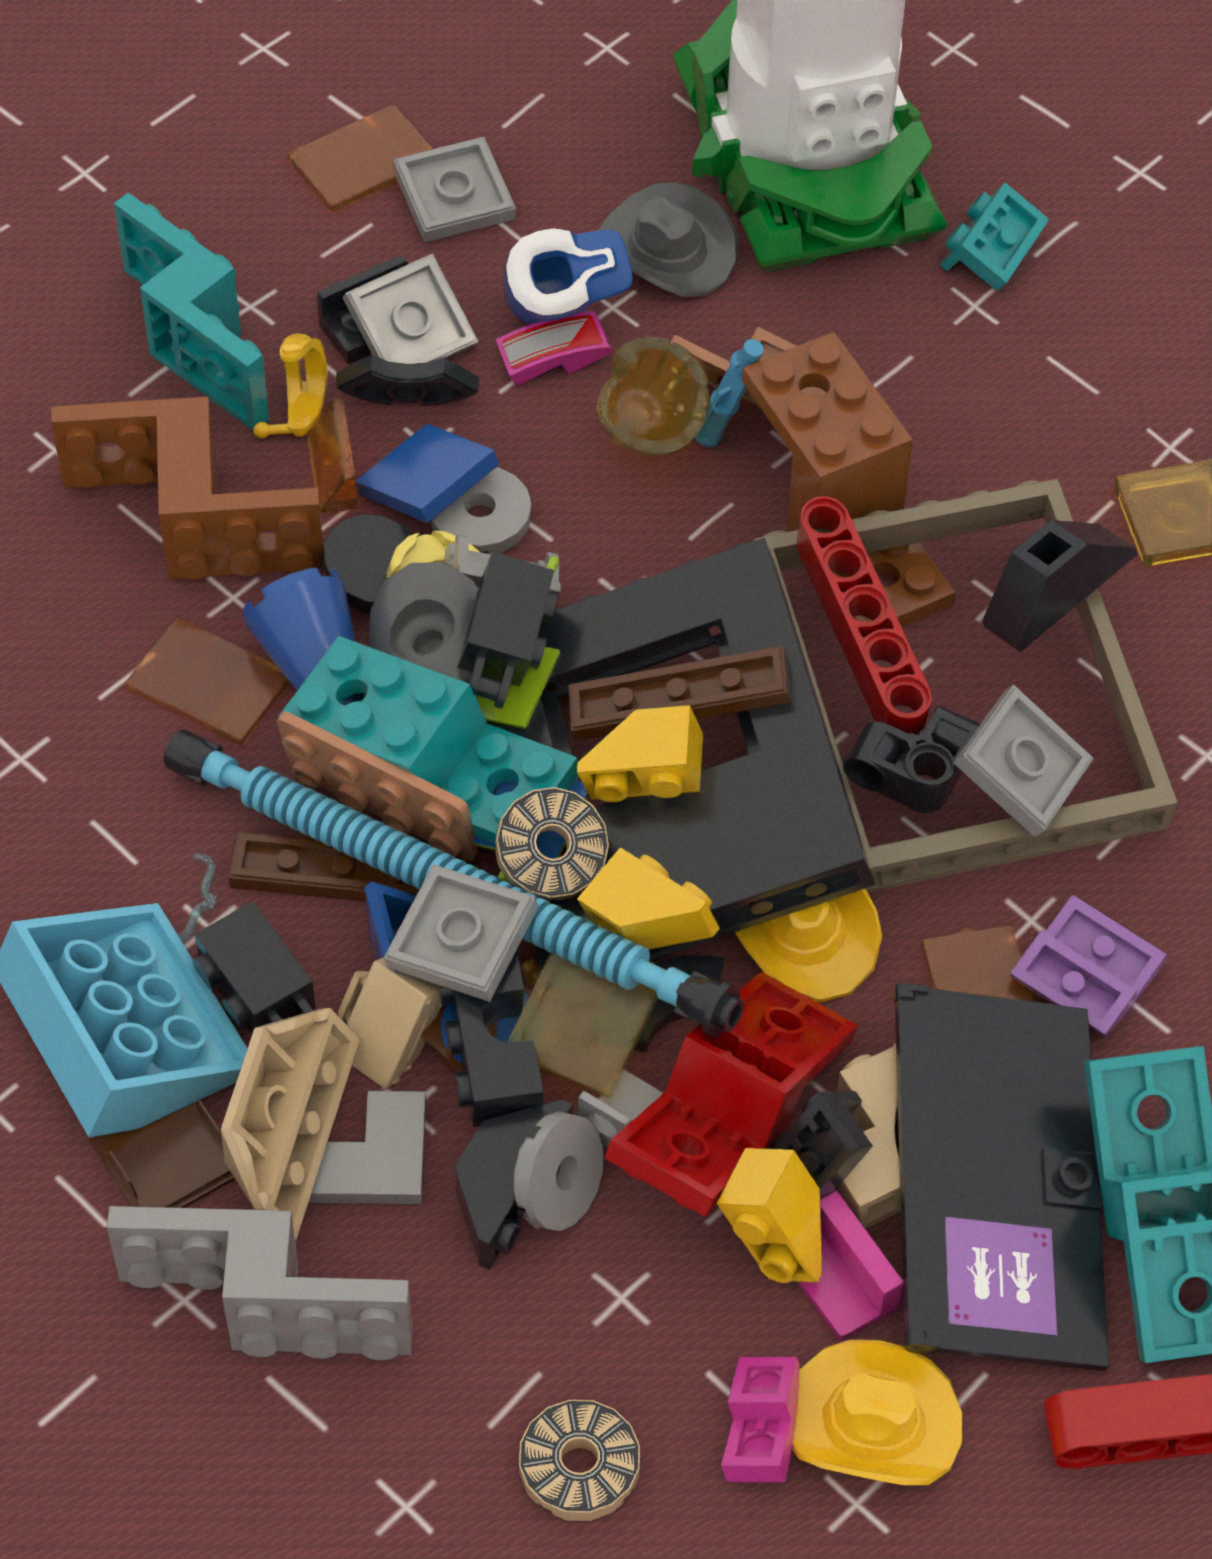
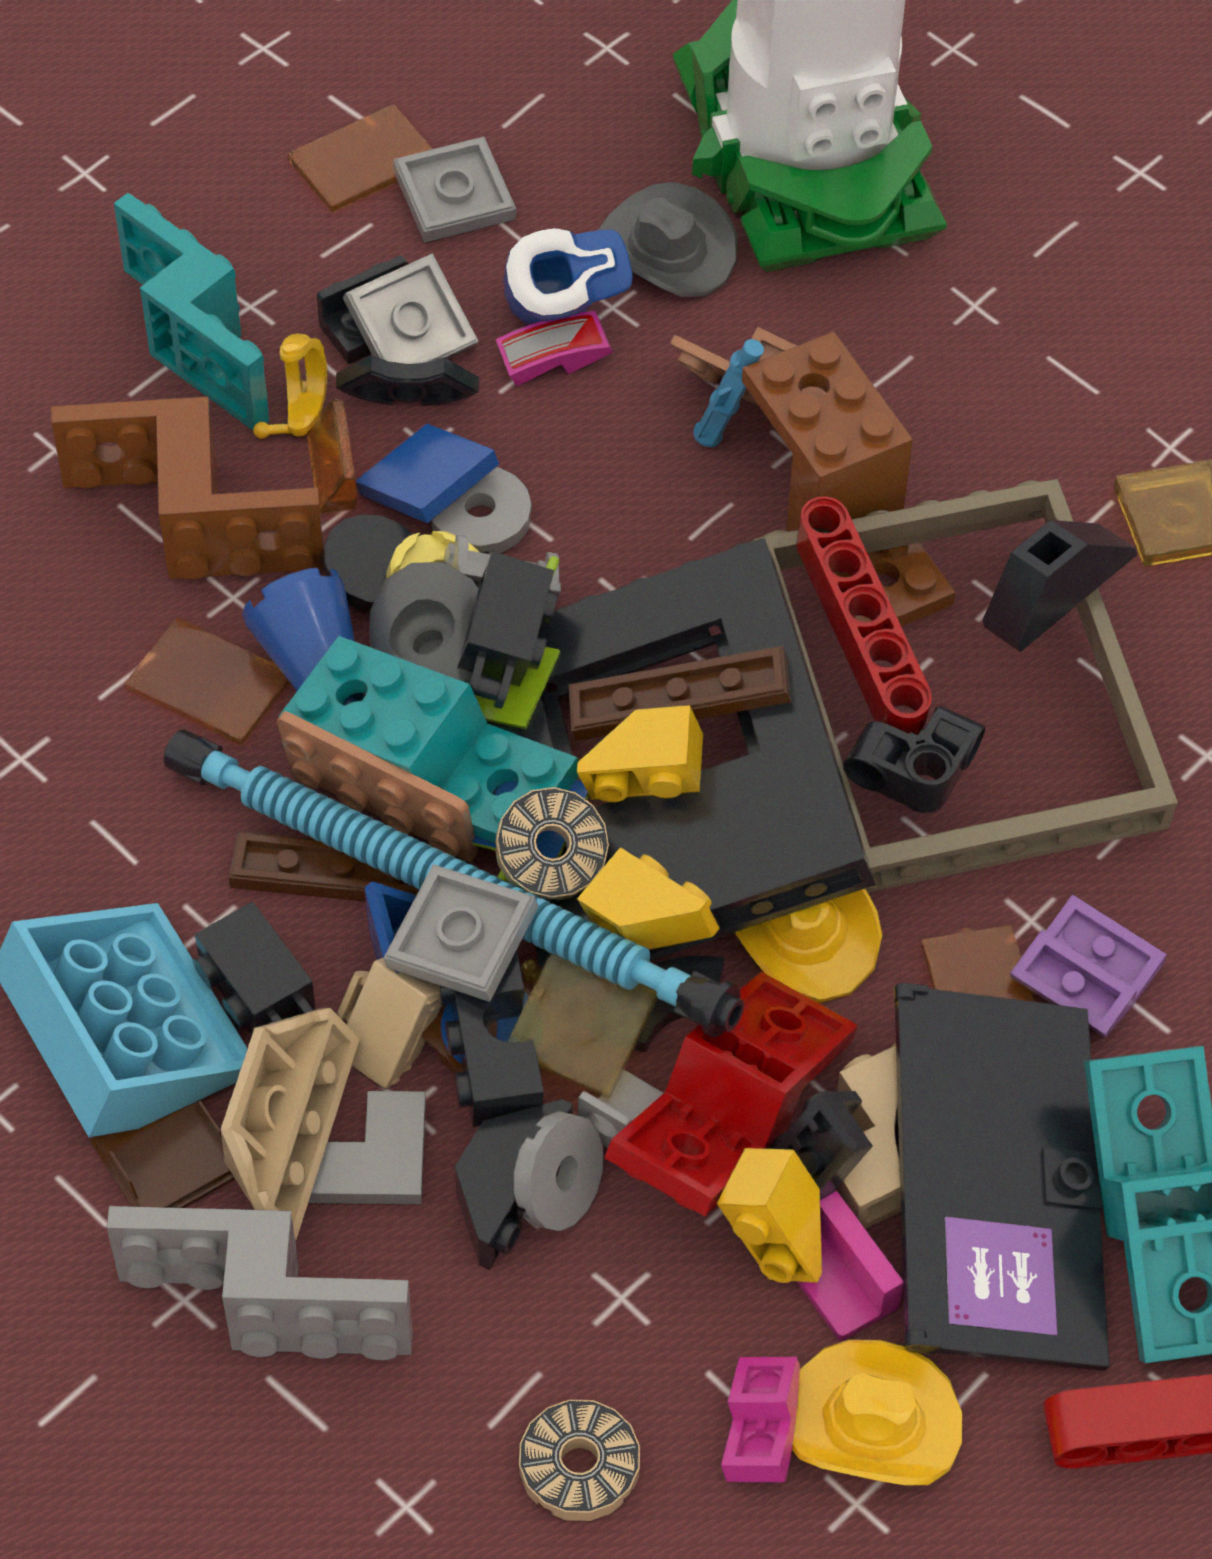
(210, 898): clear light blue piece -> none
(653, 397): clear yellow hair -> none
(996, 236): teal bracket -> none
(1023, 760): light grey tile -> none

